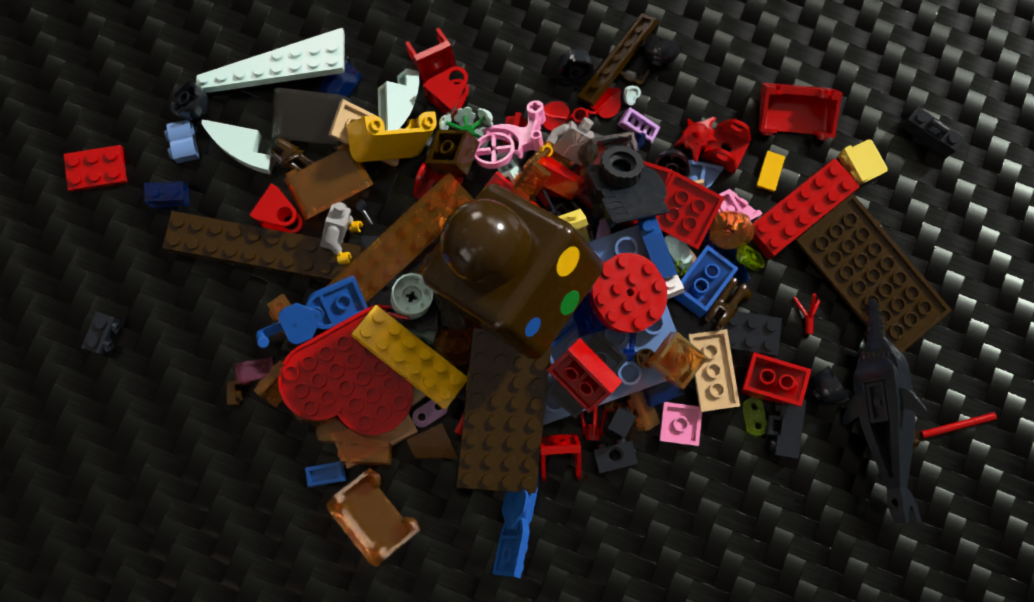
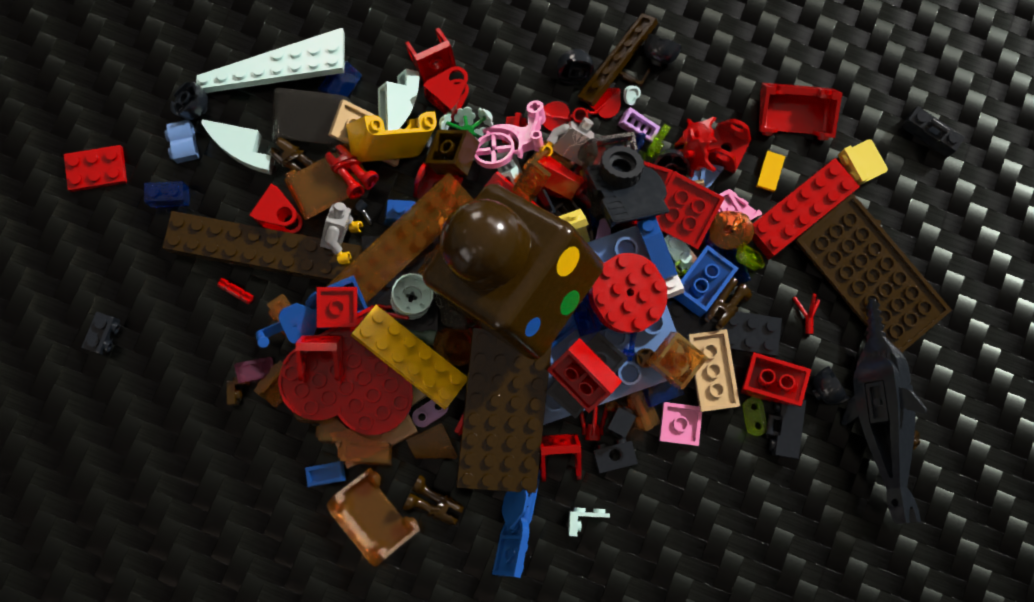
(235, 291): none -> red axle
(319, 343): none -> red hose
(336, 307): none -> red plate
(348, 162): none -> red piece
(395, 209): none -> blue torso
(436, 511): none -> dark brown piece
(575, 525): none -> light aqua bracket
(657, 145): none -> clear neon green plate
(697, 153): none -> red piece
(958, 425): red bar -> none

